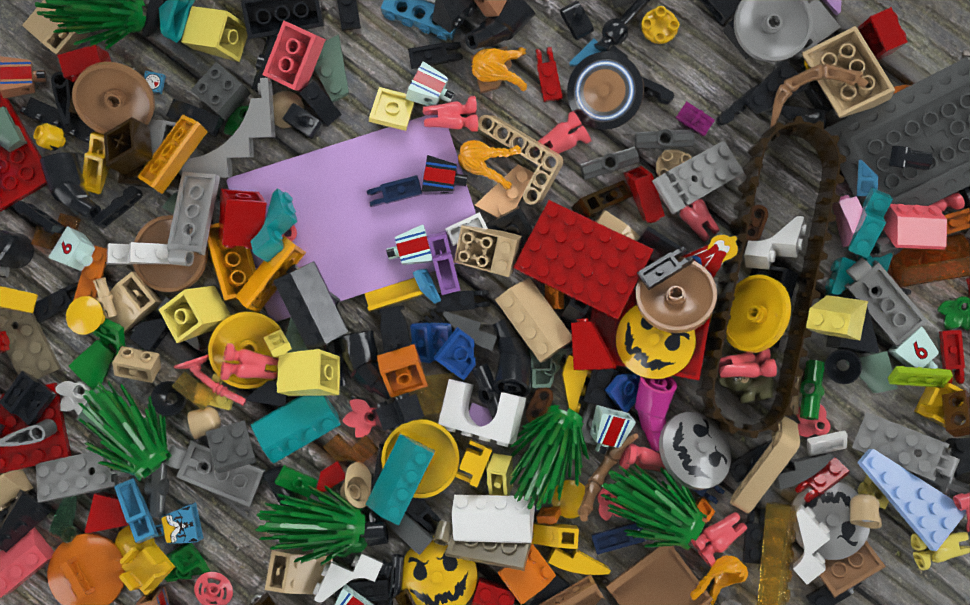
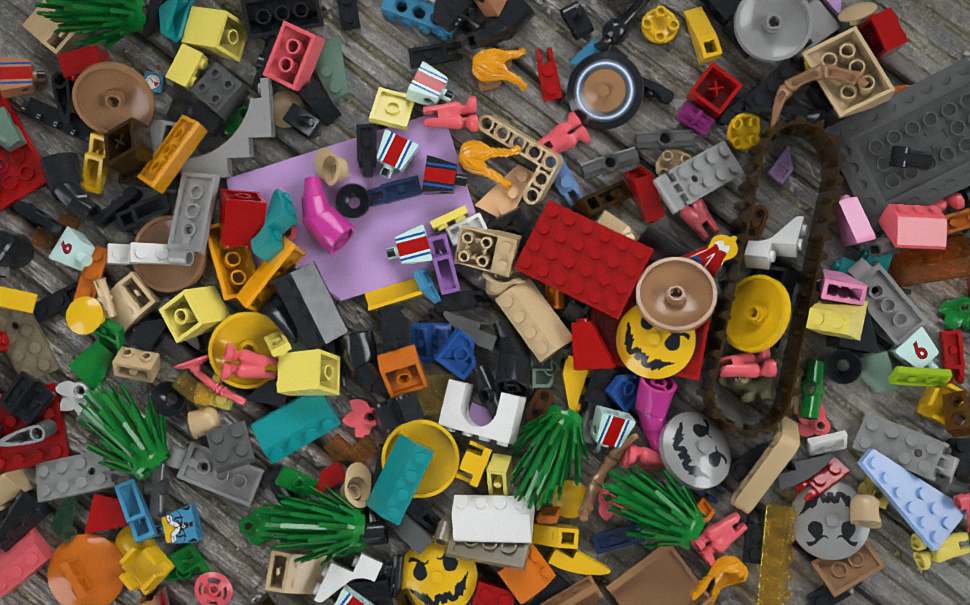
(49, 137): yellow head -> none
(142, 212): none -> black slope
(187, 67): none -> light yellow brick
(254, 536): none -> green plate
(278, 313): none -> black piece
(323, 220): none -> dark pink piece
(330, 166): none -> tan piece
(346, 193): none -> black piece
(366, 148): none -> black hinge
(395, 153): none -> torso
(456, 215): none -> light yellow plate
(498, 284): none -> tan piece
(565, 182): none -> medium blue hinge
(664, 268): hinge -> none
(702, 36): none -> yellow slope
(713, 91): none -> red brick
(744, 131): none -> yellow dish
(781, 167): none -> lavender tile
(814, 536): white arch -> none
(841, 288): none -> bright pink slope
(857, 12): none -> tan dish
(866, 179): dark azure tile -> none
(870, 222): teal arch -> none

